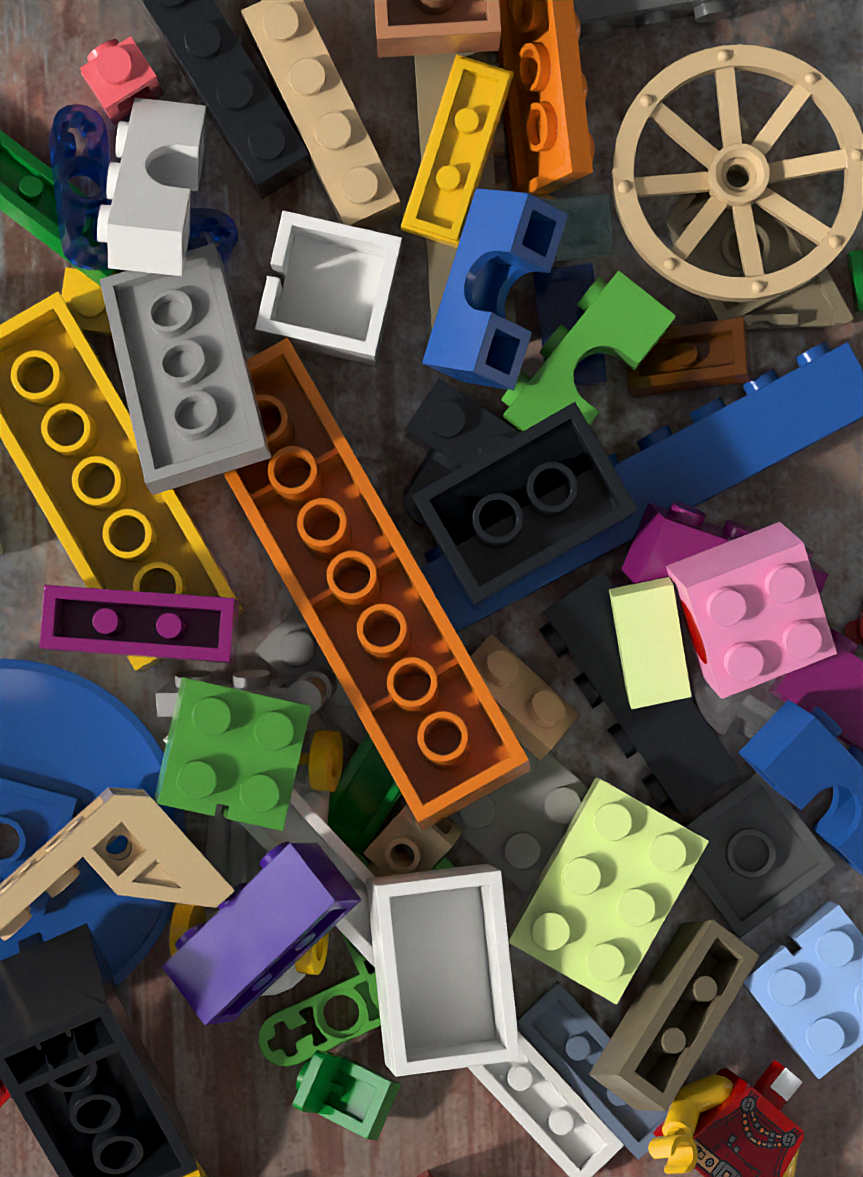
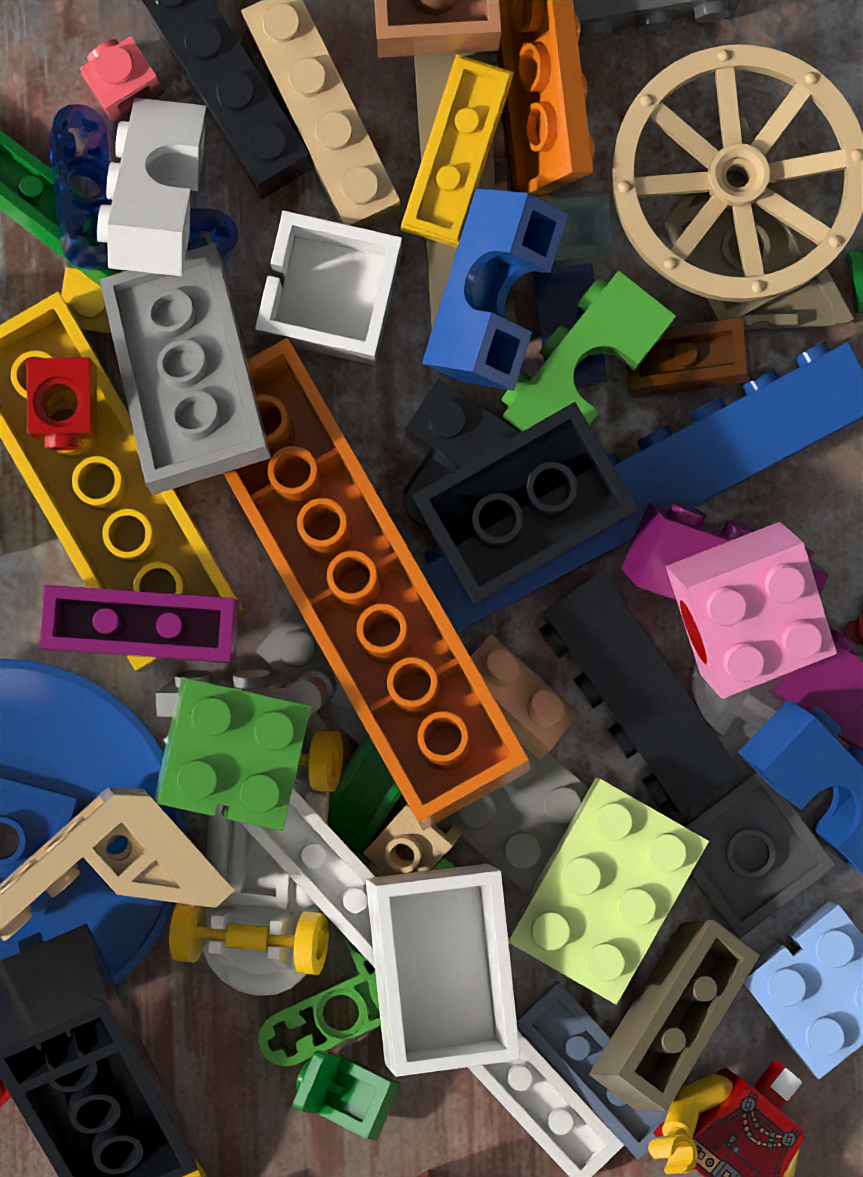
(53, 375): none -> red brick
(260, 931): dark purple brick -> none
(650, 642): yellowish green tile -> none

